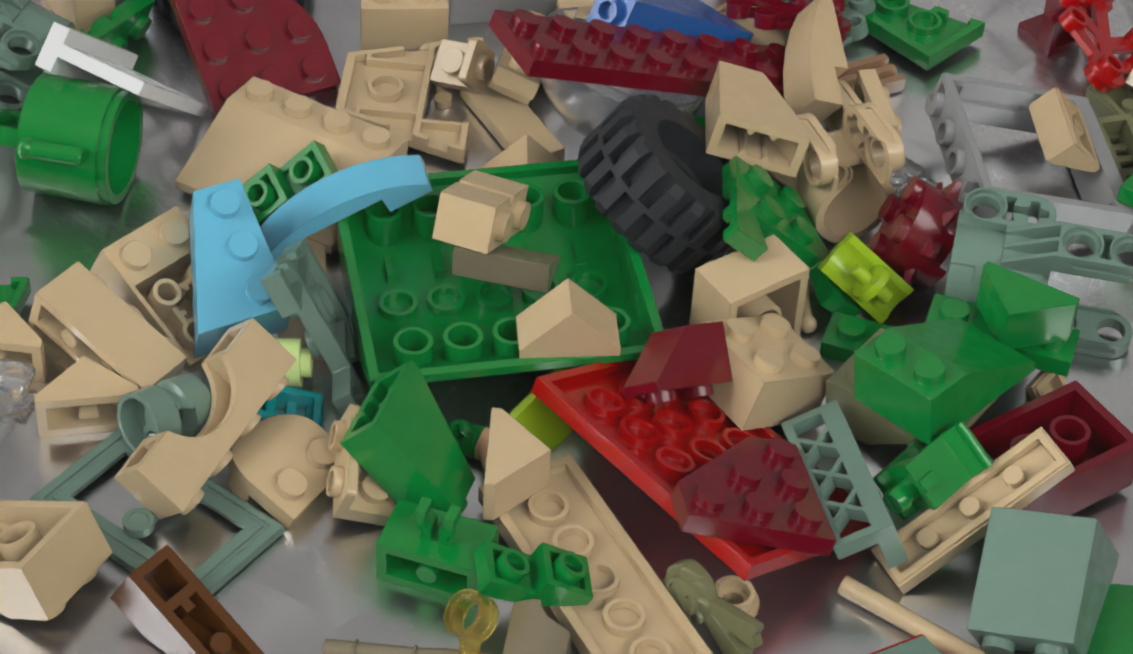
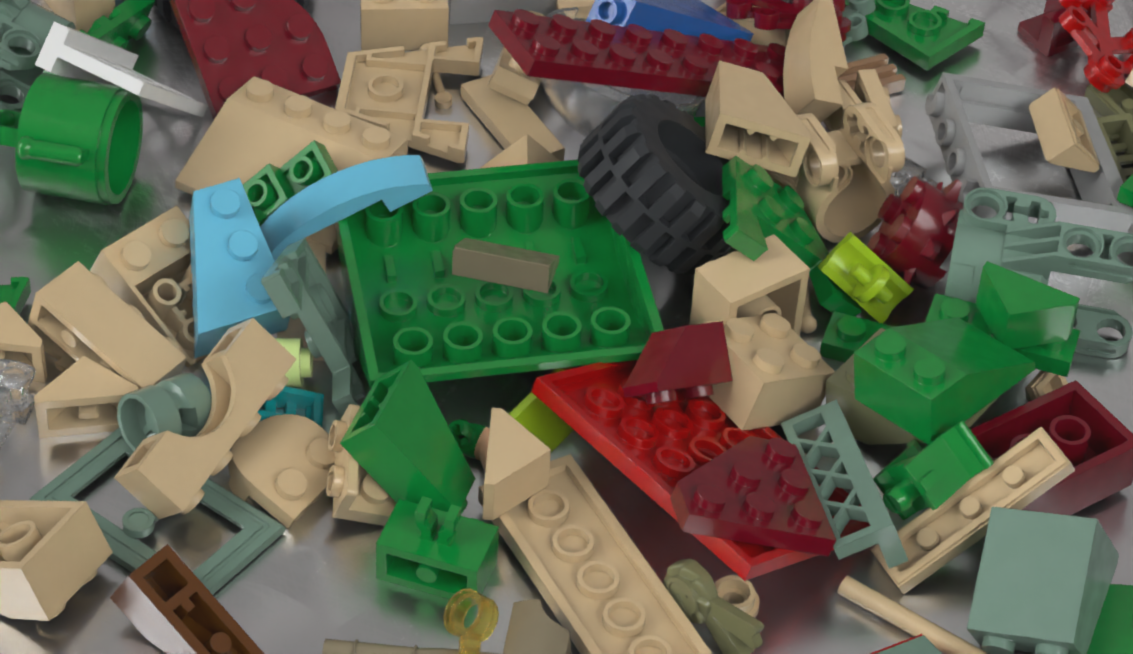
(463, 65): tan bracket -> none
(481, 212): tan piece -> none
(547, 574): green slope -> none
(567, 325): tan slope -> none

